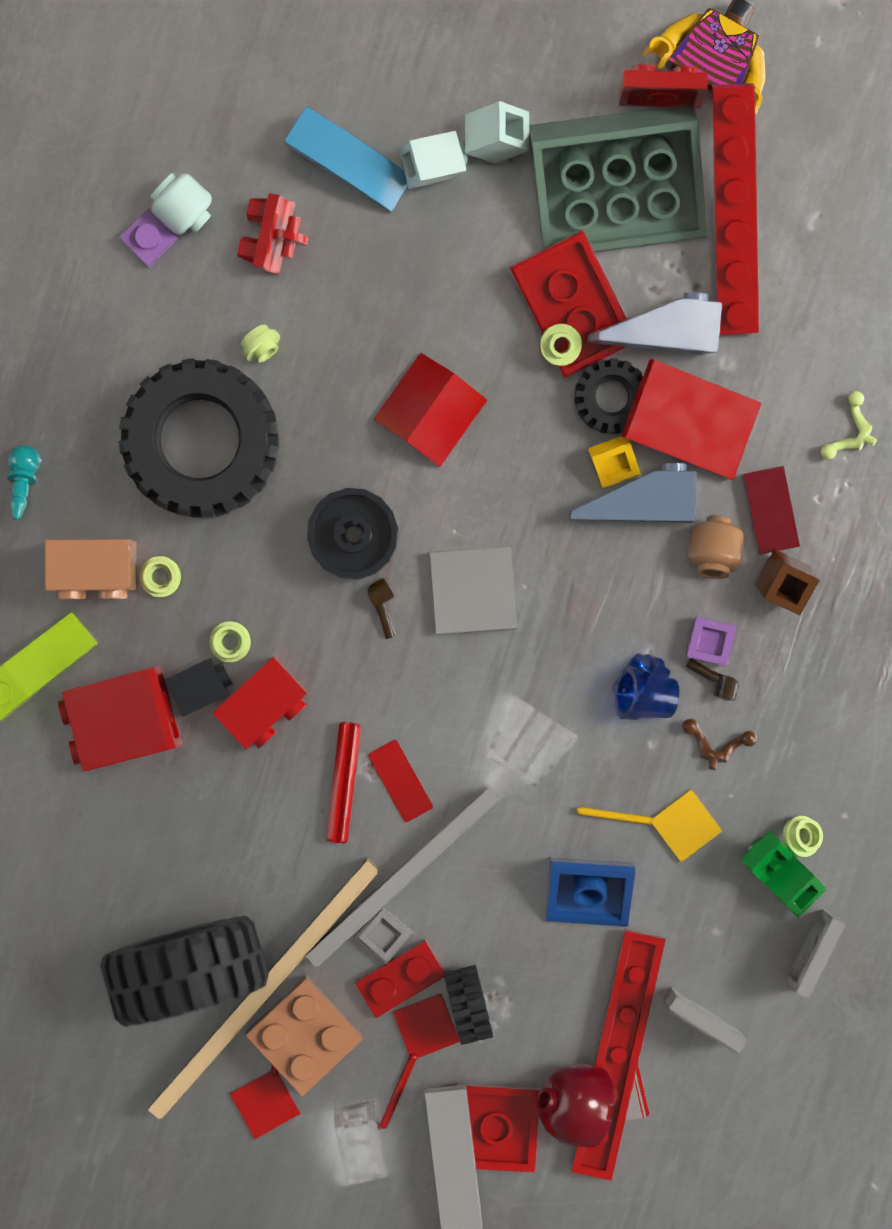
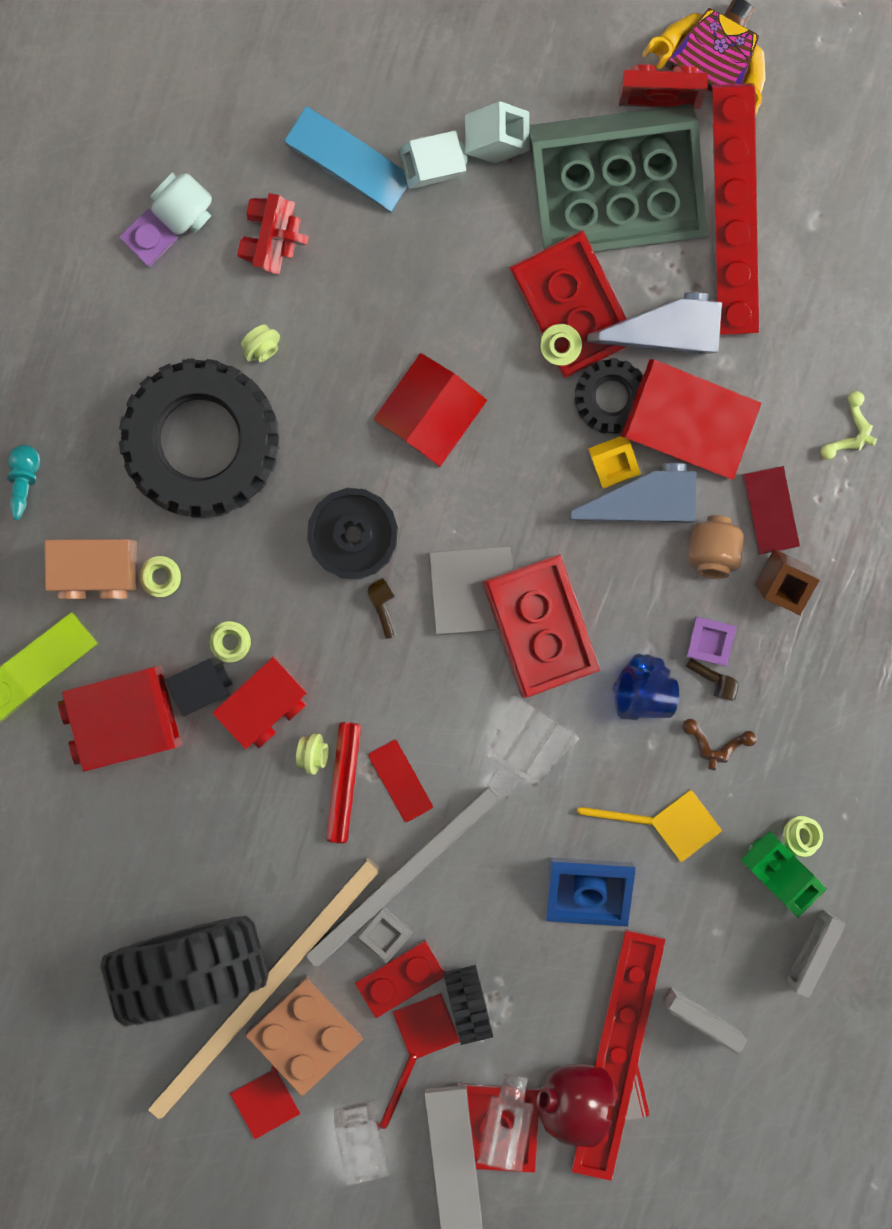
(311, 753): none -> yellowish green plate
(503, 1146): none -> clear torso
(541, 626): none -> red tile

